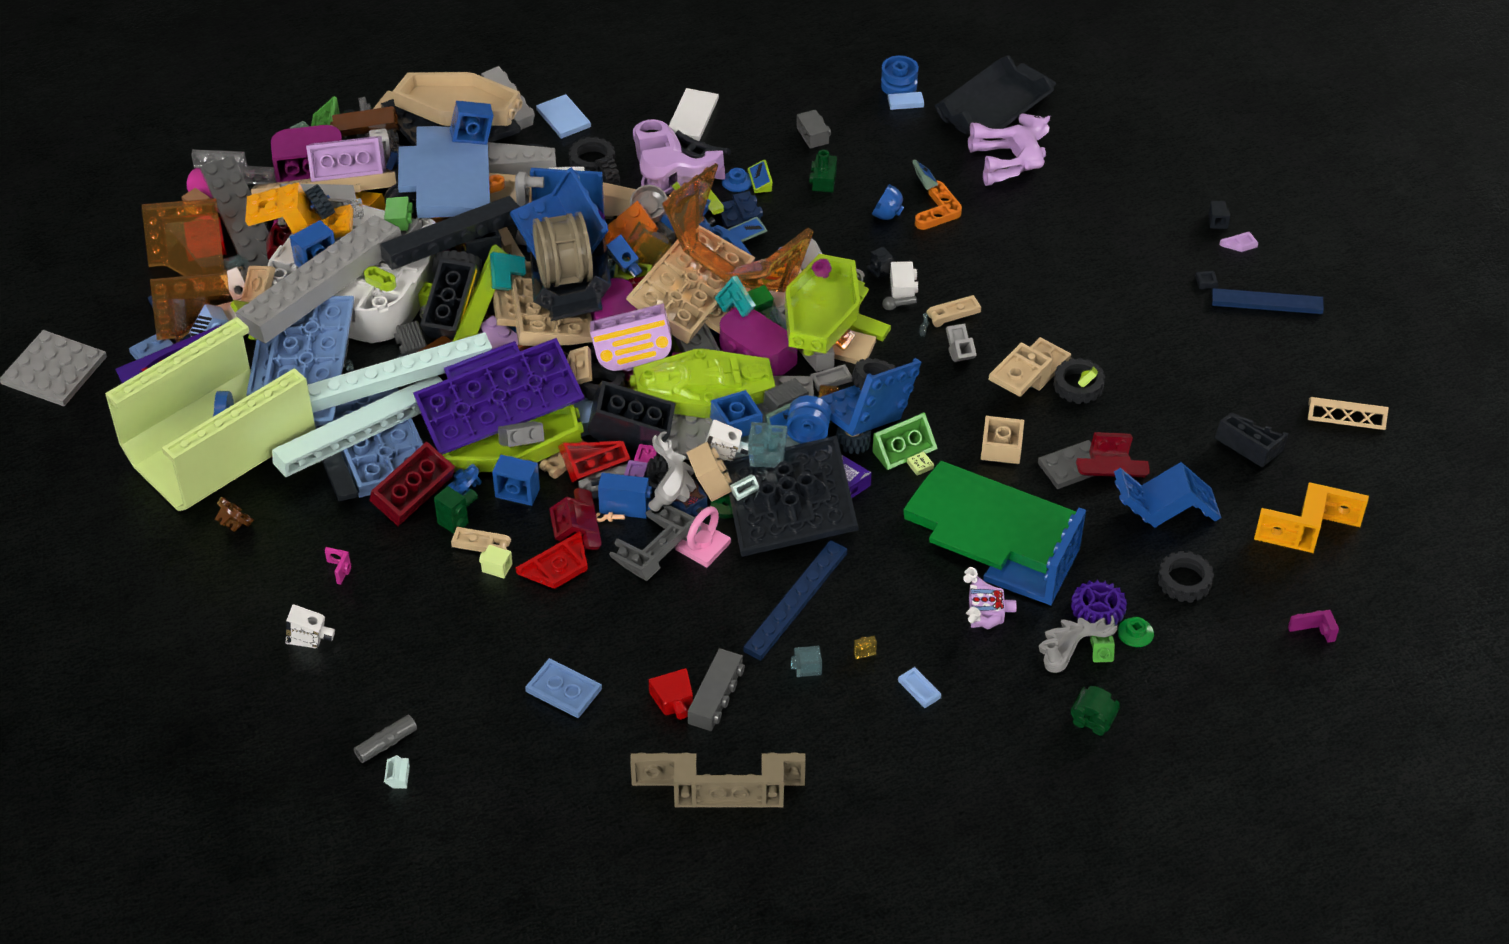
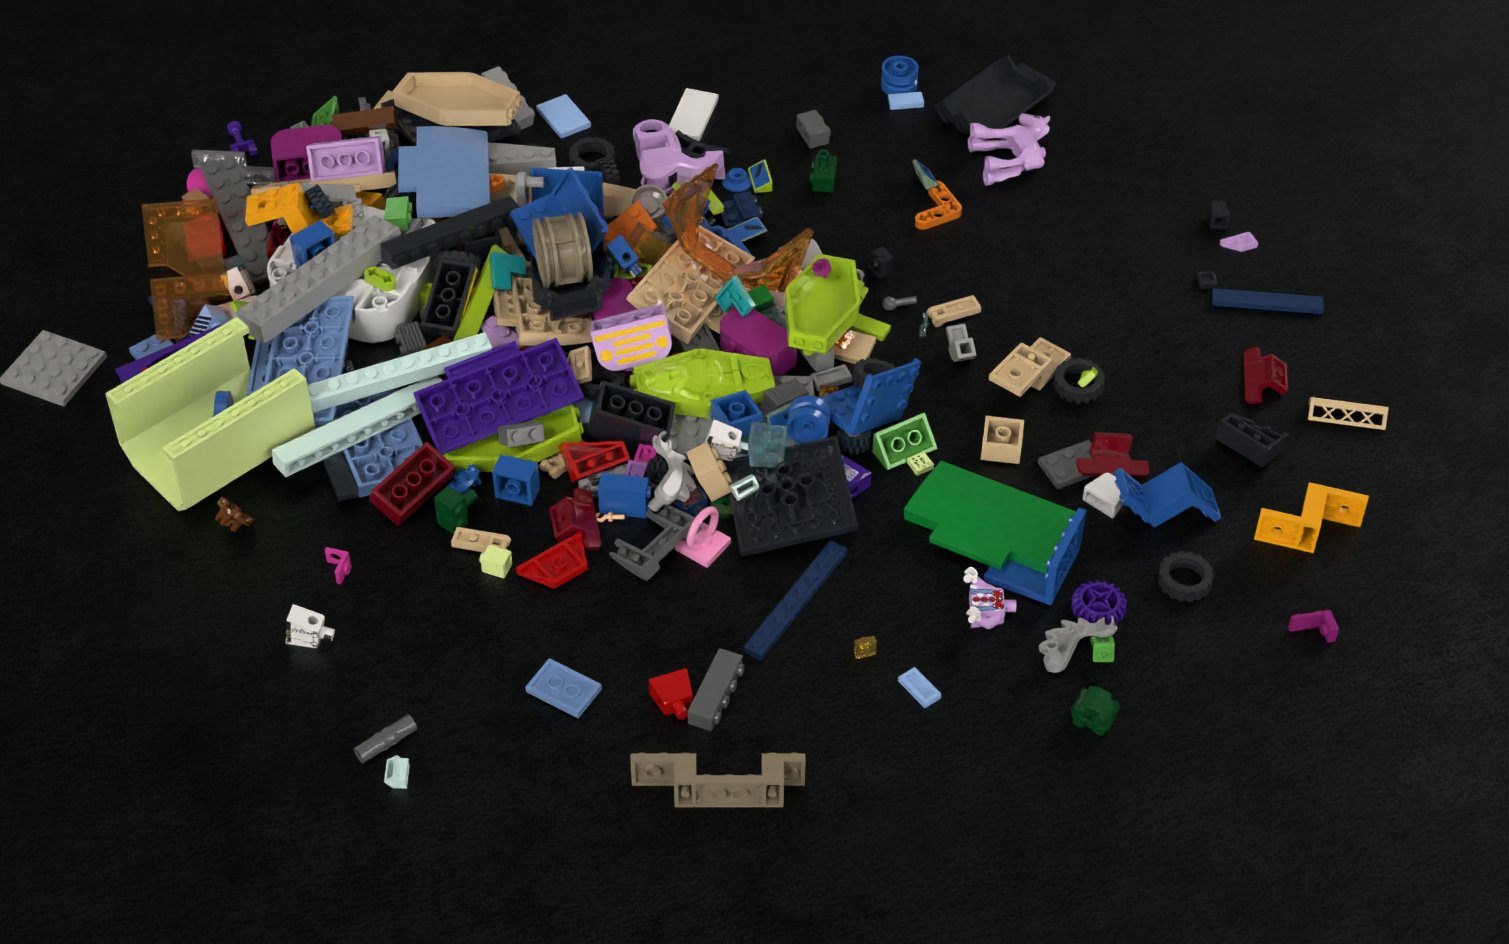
(235, 129): none -> dark purple bar
(257, 281): tan tile -> none
(471, 122): blue brick -> none
(807, 661): clear light blue brick -> none
(889, 204): blue cylinder -> none
(902, 280): white brick -> none
(1103, 494): none -> white torso
(1132, 637): green piece -> none
(1261, 373): none -> dark red plate

